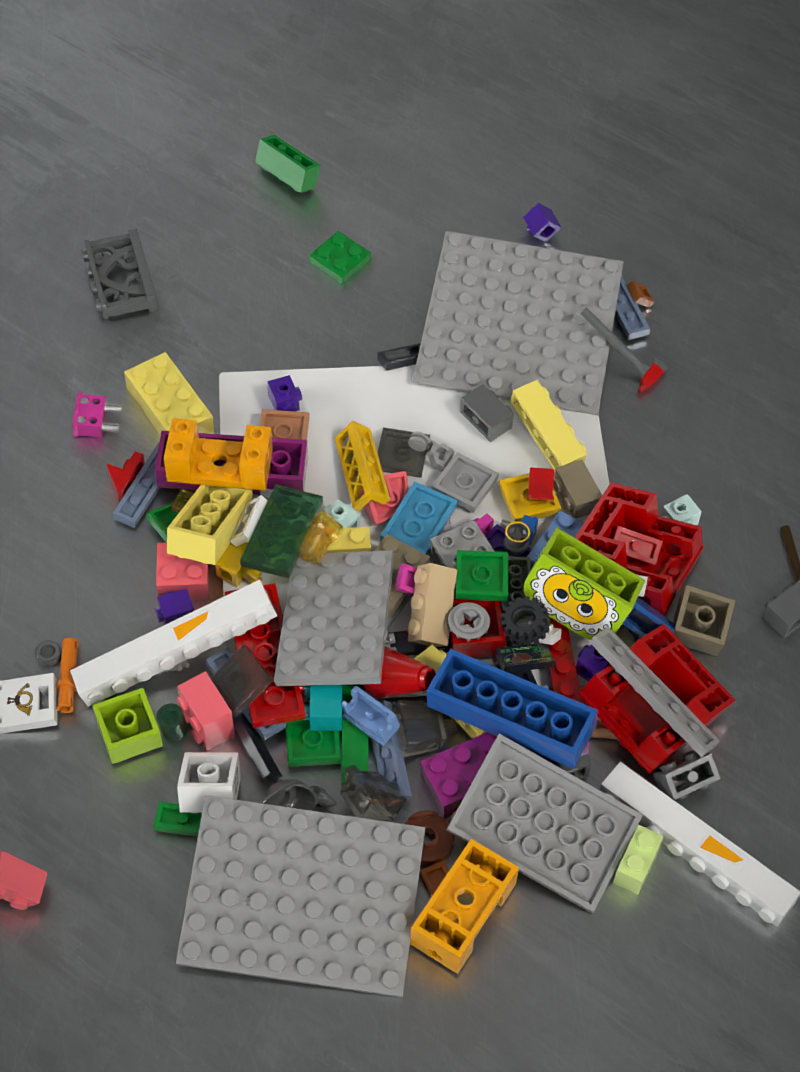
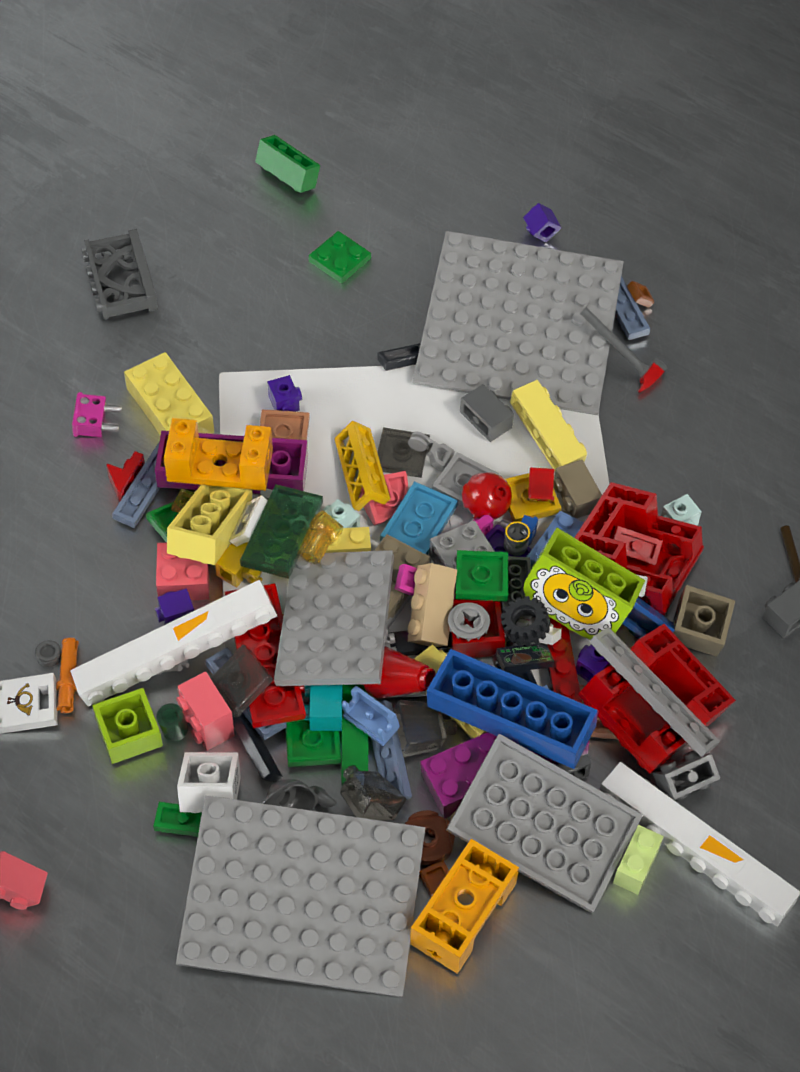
(487, 495): none -> red cylinder

